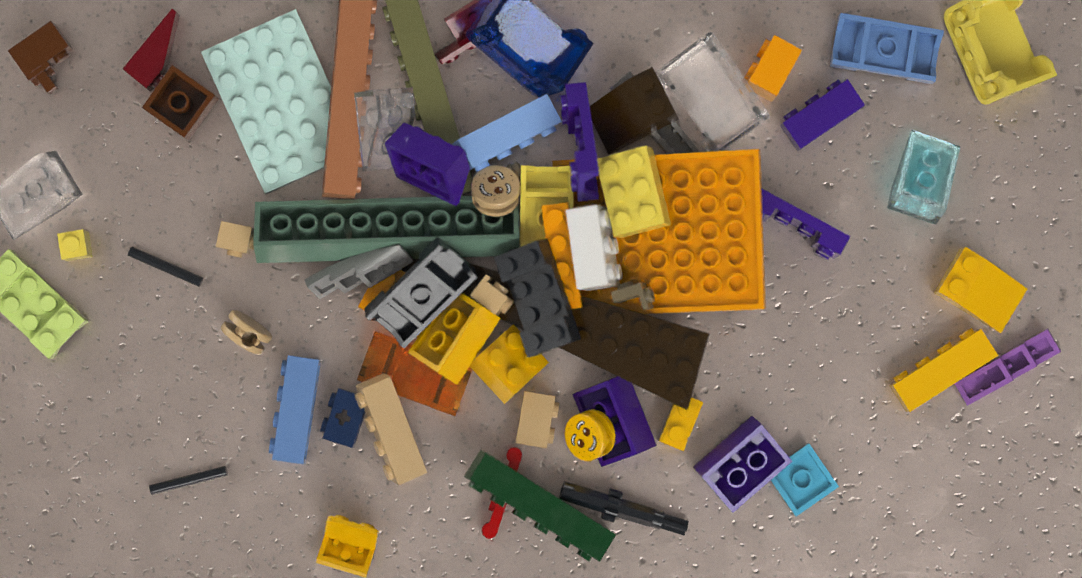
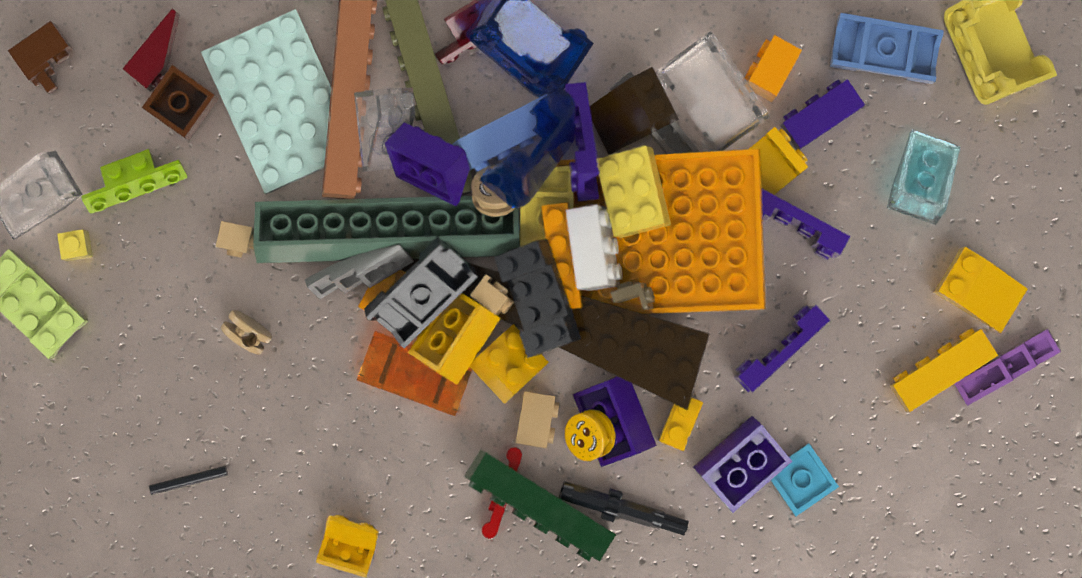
(130, 179): none -> lime bracket
(165, 266): black bar -> none
(296, 409): medium blue brick -> none
(349, 431): dark blue brick -> none
(390, 429): tan brick -> none
(522, 174): none -> clear blue windscreen
(778, 160): none -> yellow bracket
(807, 323): none -> dark purple piece

